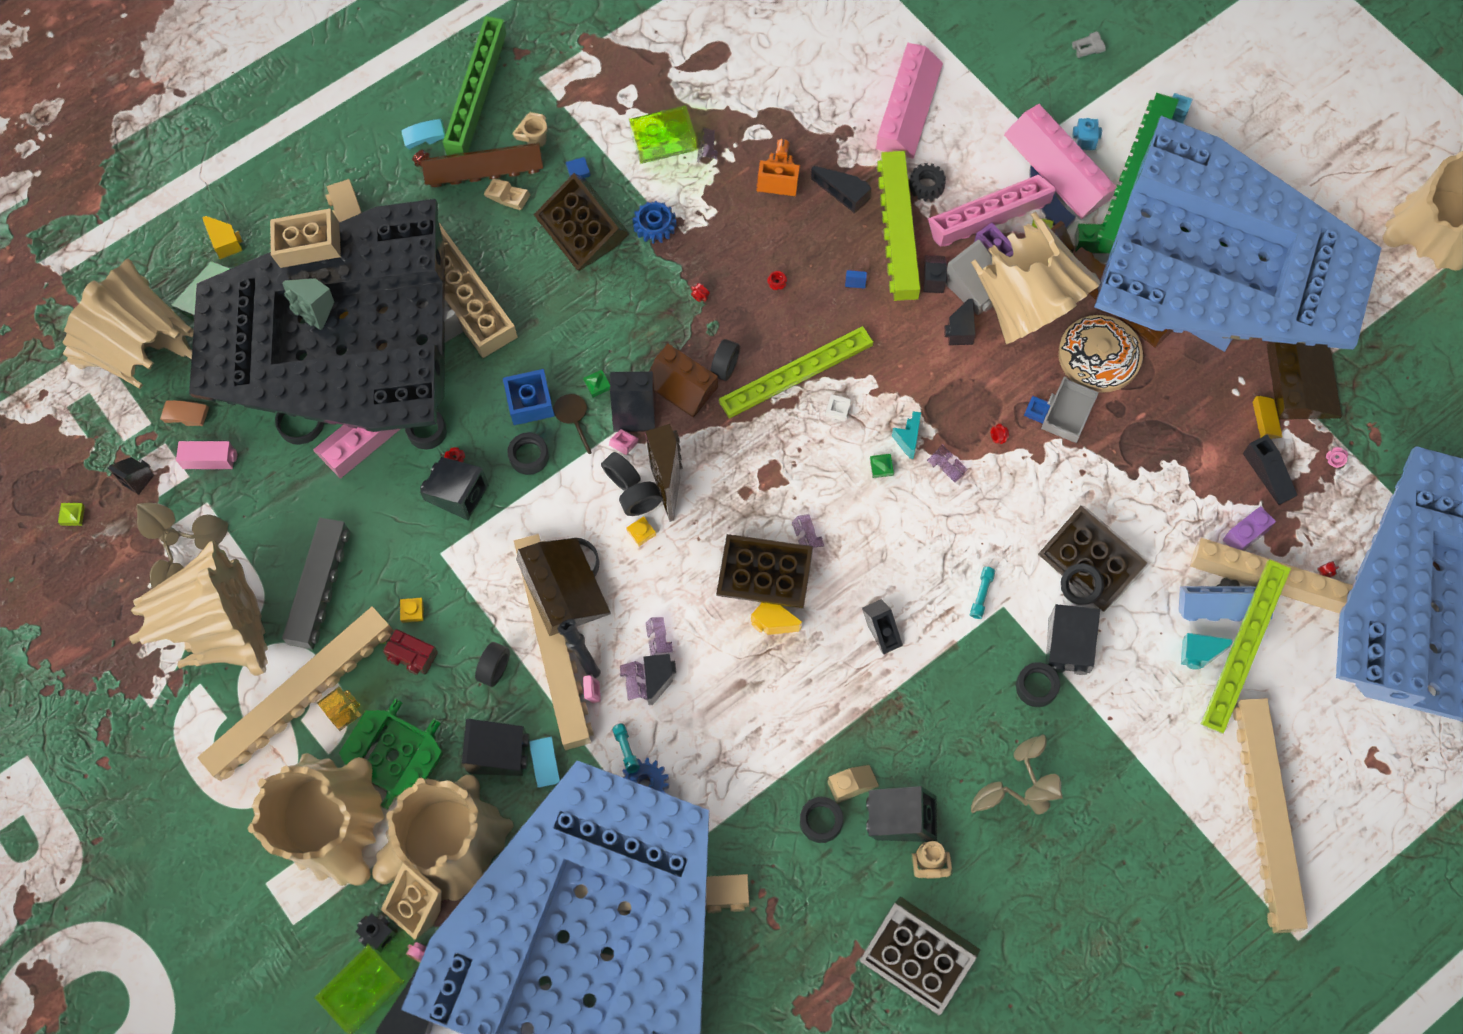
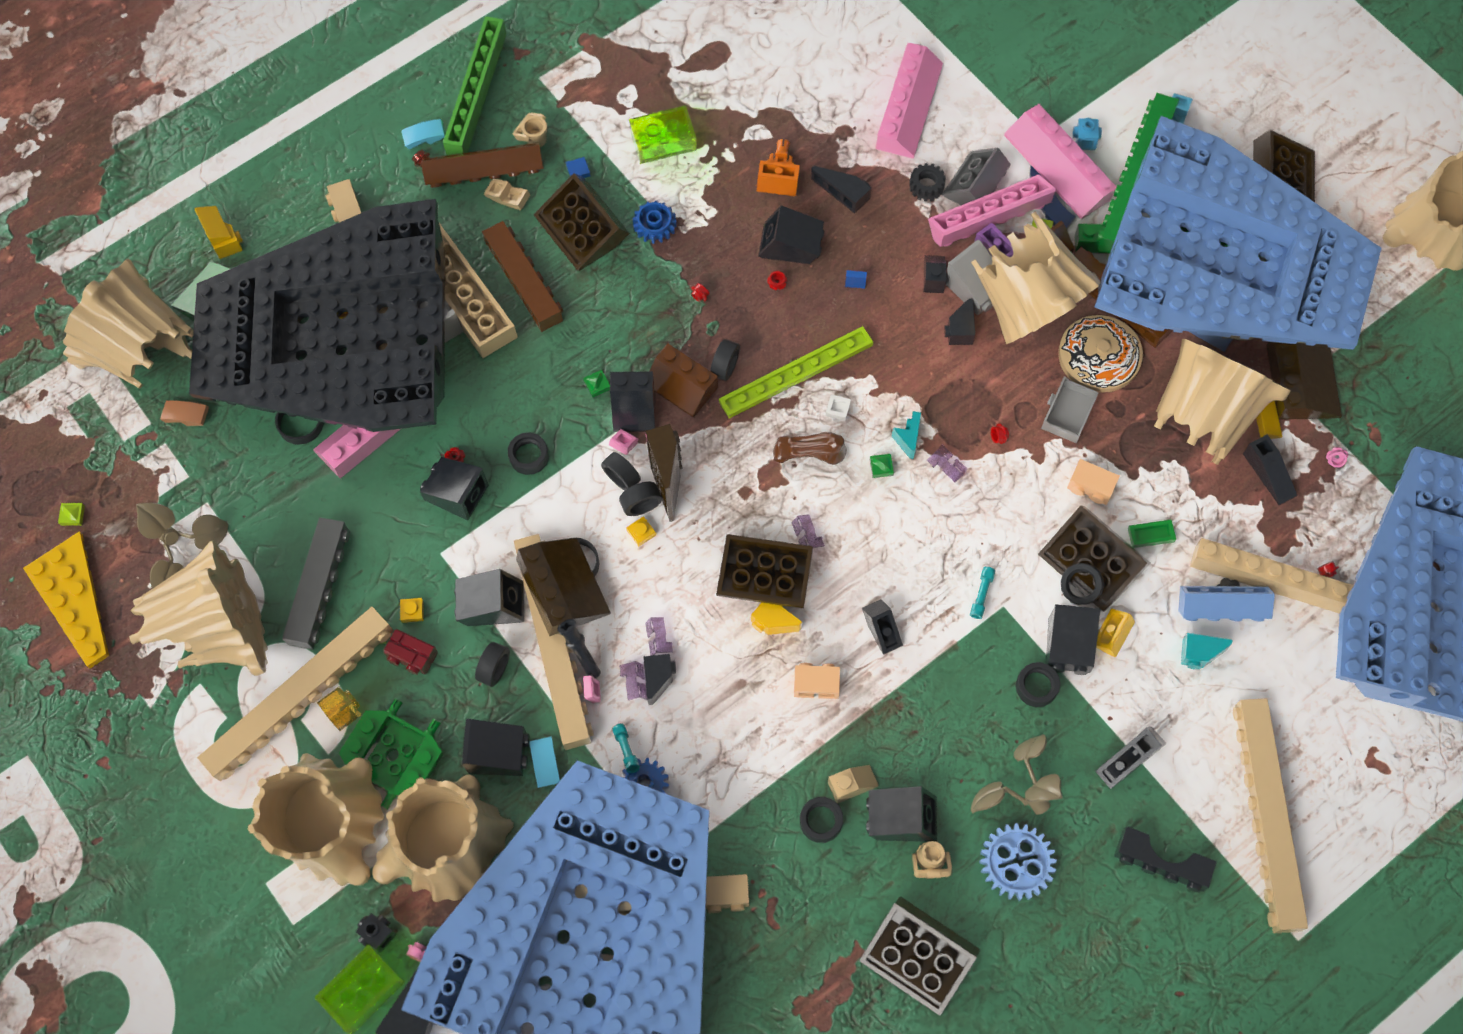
(70, 594): none -> yellow wing
(132, 473): black slope -> none
(206, 455): bright pink brick -> none
(213, 224): none -> yellow slope
(305, 238): tan brick -> none
(310, 300): sand green slope -> none
(412, 901): tan slope -> none
(431, 442): black tyre -> none
(489, 599): none -> slope
(523, 276): none -> reddish brown brick
(528, 397): blue brick -> none
(569, 410): dark brown piece -> none
(708, 137): piece -> none
(791, 237): none -> black slope
(816, 679): none -> light nougat piece
(823, 446): none -> reddish brown hair
(899, 226): lime brick -> none
(977, 176): none -> dark grey slope
(1025, 882): none -> light blue gear
(1037, 409): blue tile -> none
(1093, 482): none -> light nougat piece
(1096, 45): light grey piece -> none
(1114, 631): none -> yellow slope
(1131, 757): none -> slope
(1136, 849): none -> black arch
(1151, 533): none -> green tile
(1215, 397): none -> tan piece
(1245, 646): lime plate -> none
(1249, 529): medium lavender brick -> none
(1287, 161): none -> dark brown slope

